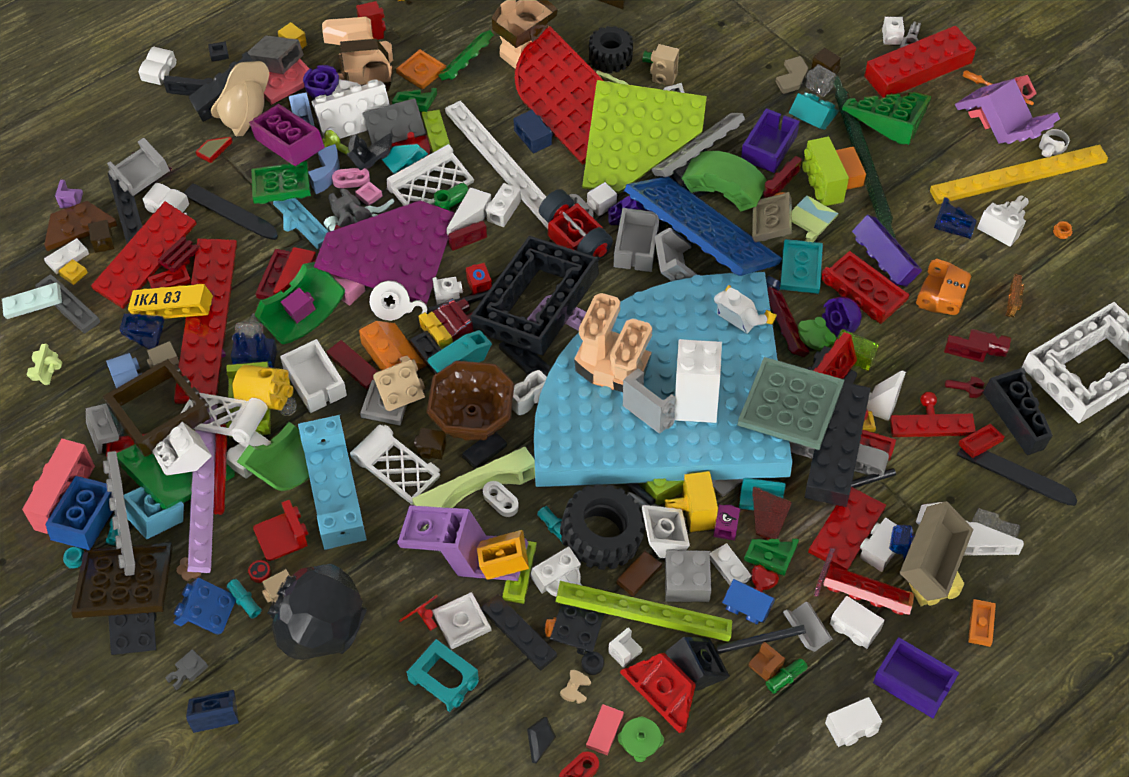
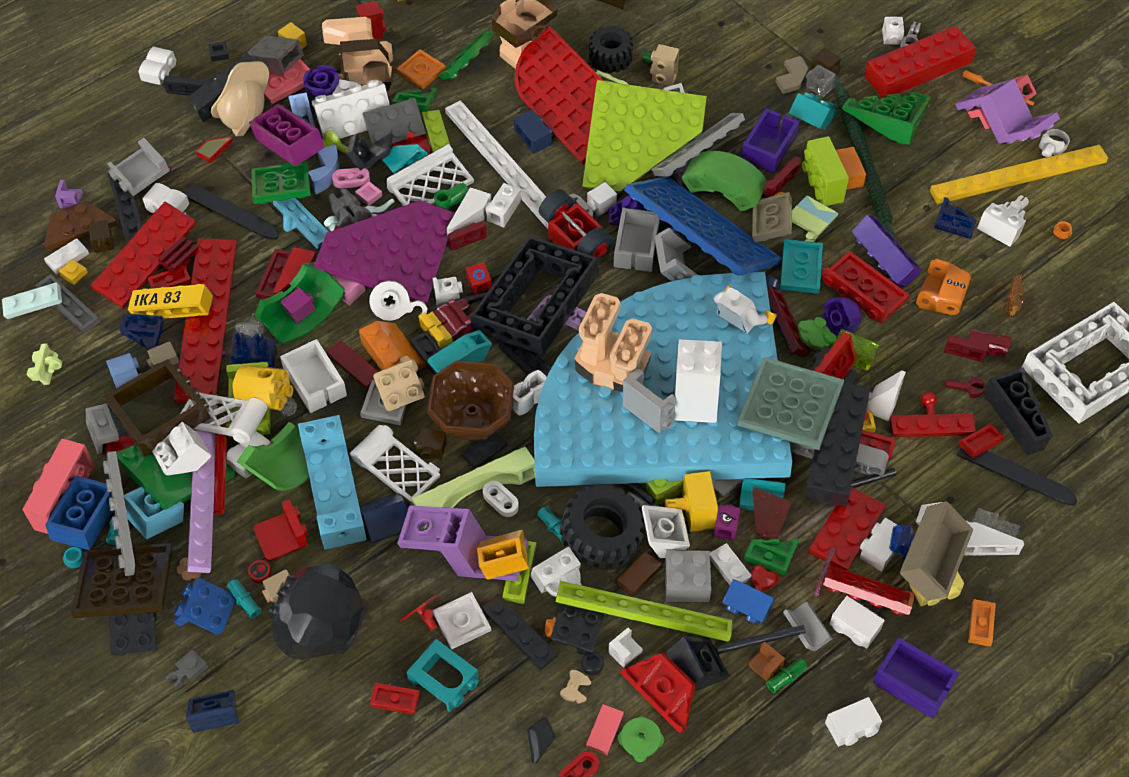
(384, 517): none -> dark blue slope
(395, 698): none -> red plate

